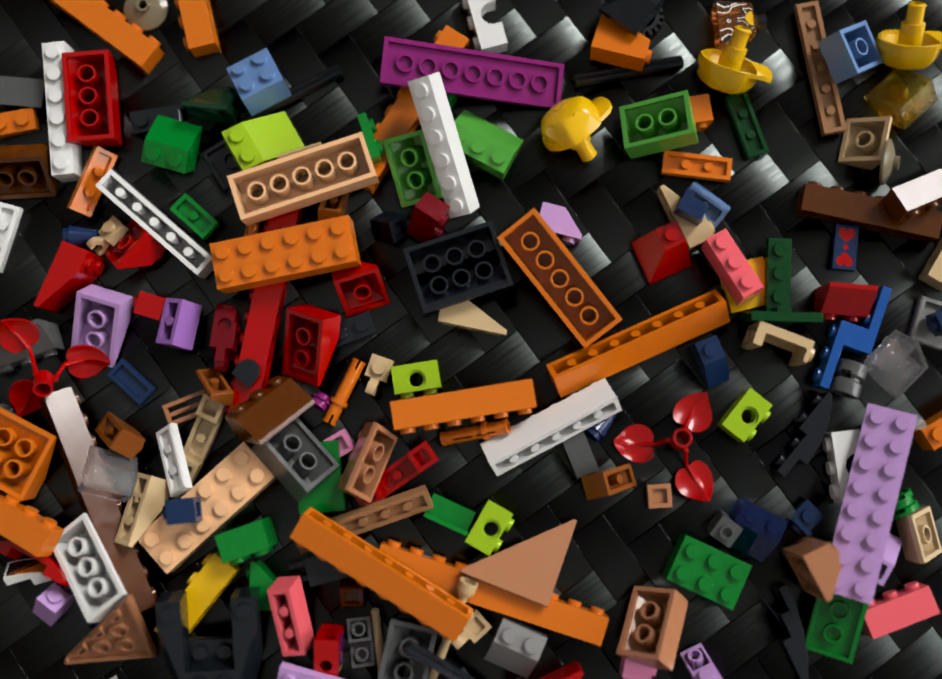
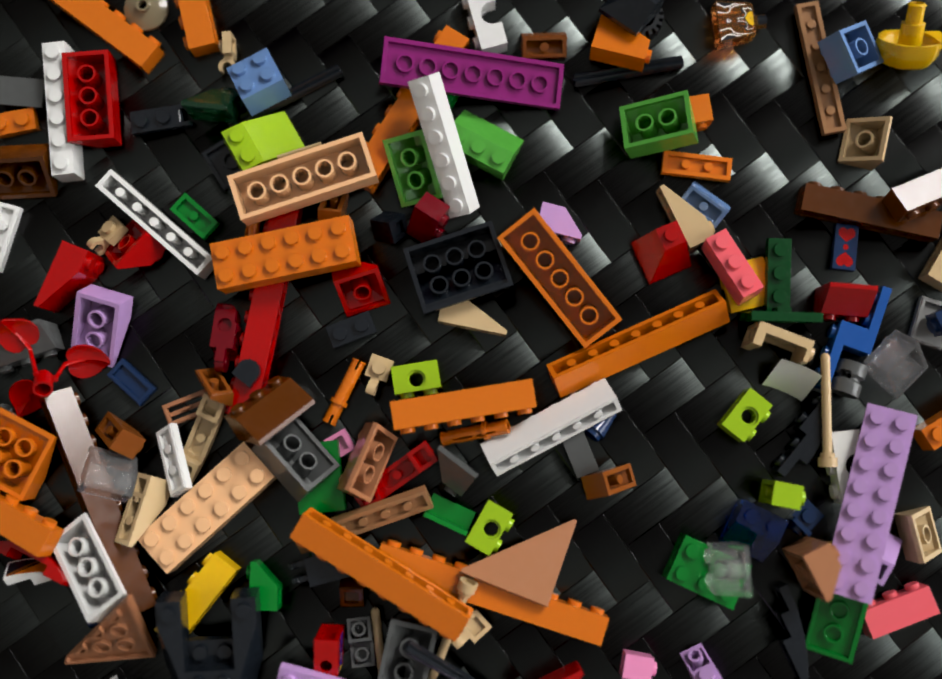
(53, 603): lavender slope -> none
(78, 235): dark blue cone -> none
(86, 193): orange plate -> none
(149, 305): red brick -> none
(172, 144): green slope -> none
(178, 324): medium lavender brick -> none
(182, 510): dark blue brick -> none
(228, 48): none -> tan plate
(245, 540): green brick -> none
(291, 615): coral brick -> none
(309, 342): red slope -> none
(321, 401): magenta plate -> none
(368, 128): green plate -> none
(455, 472): none -> dark grey slope
(516, 646): light grey slope -> none
(544, 45): none -> dark orange slope
(572, 123): yellow piece -> none
(653, 627): nougat slope -> none
(659, 495): nougat plate -> none
(690, 207): dark blue panel -> none
(693, 413): red plant -> none
(711, 361): dark blue slope -> none
(724, 528): dark grey bracket -> none
(728, 68): yellow piece -> none
(728, 569): none -> clear slope
(746, 125): dark green tile -> none
(782, 494): none -> lime brick
(792, 379): none -> white sticker
(827, 457): none -> tan piece
(888, 161): dark tan dish -> none
(902, 96): clear yellow slope -> none
(905, 504): green wheel -> none

